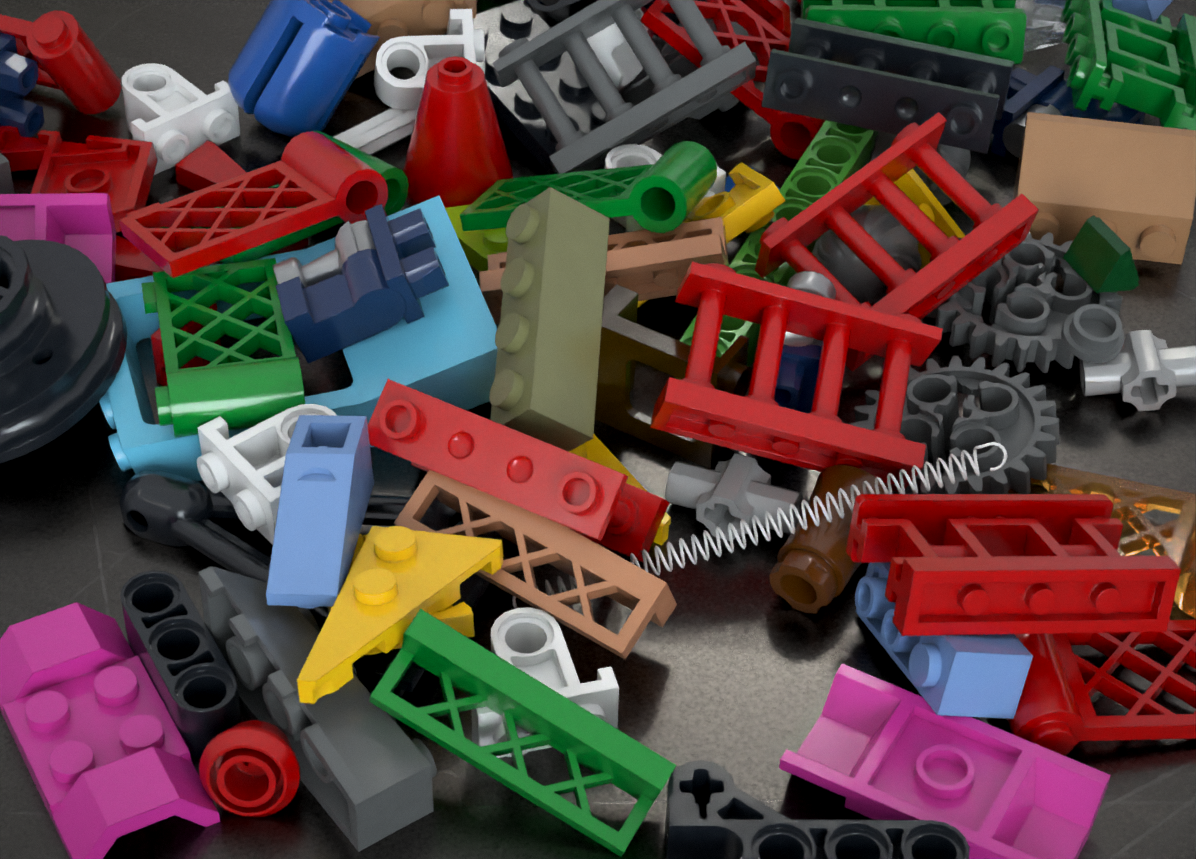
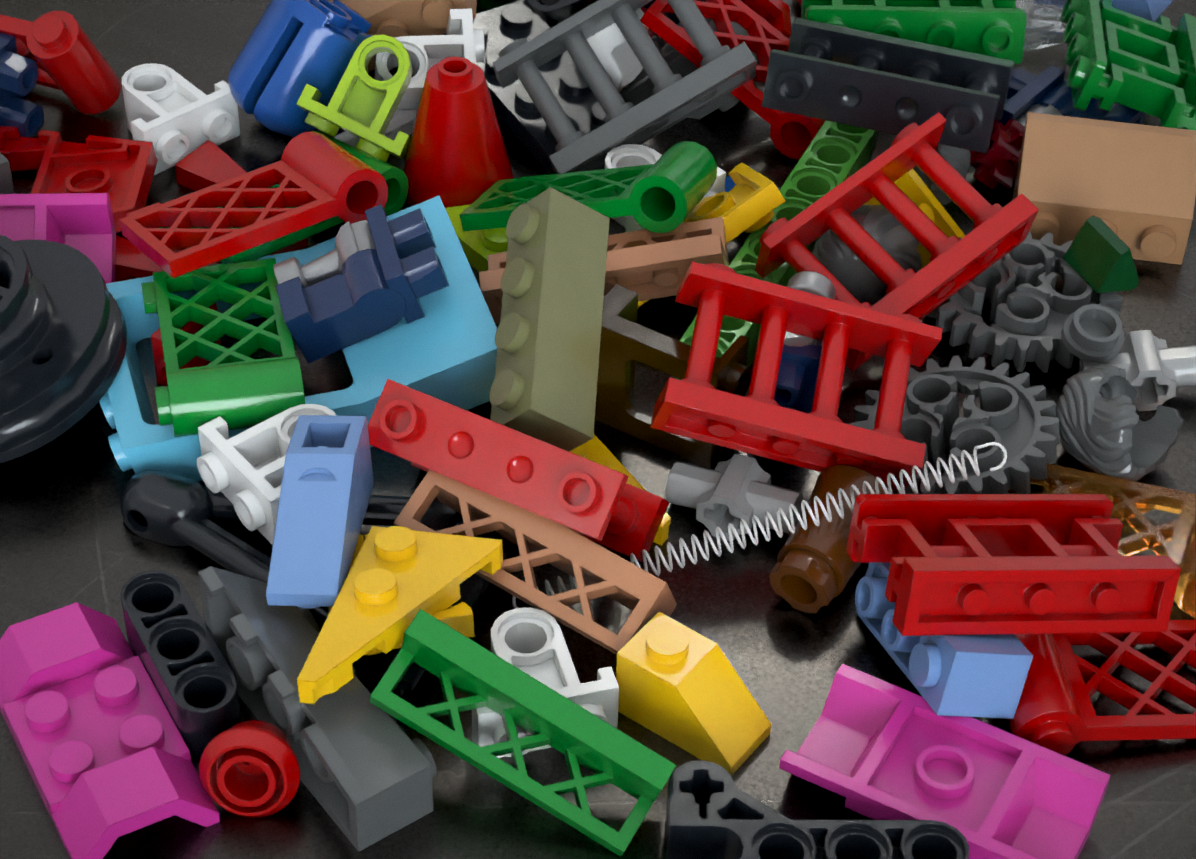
(362, 103): none -> lime pin
(689, 694): none -> yellow slope
(1003, 155): none -> dark red gear
(1105, 431): none -> dark grey hair

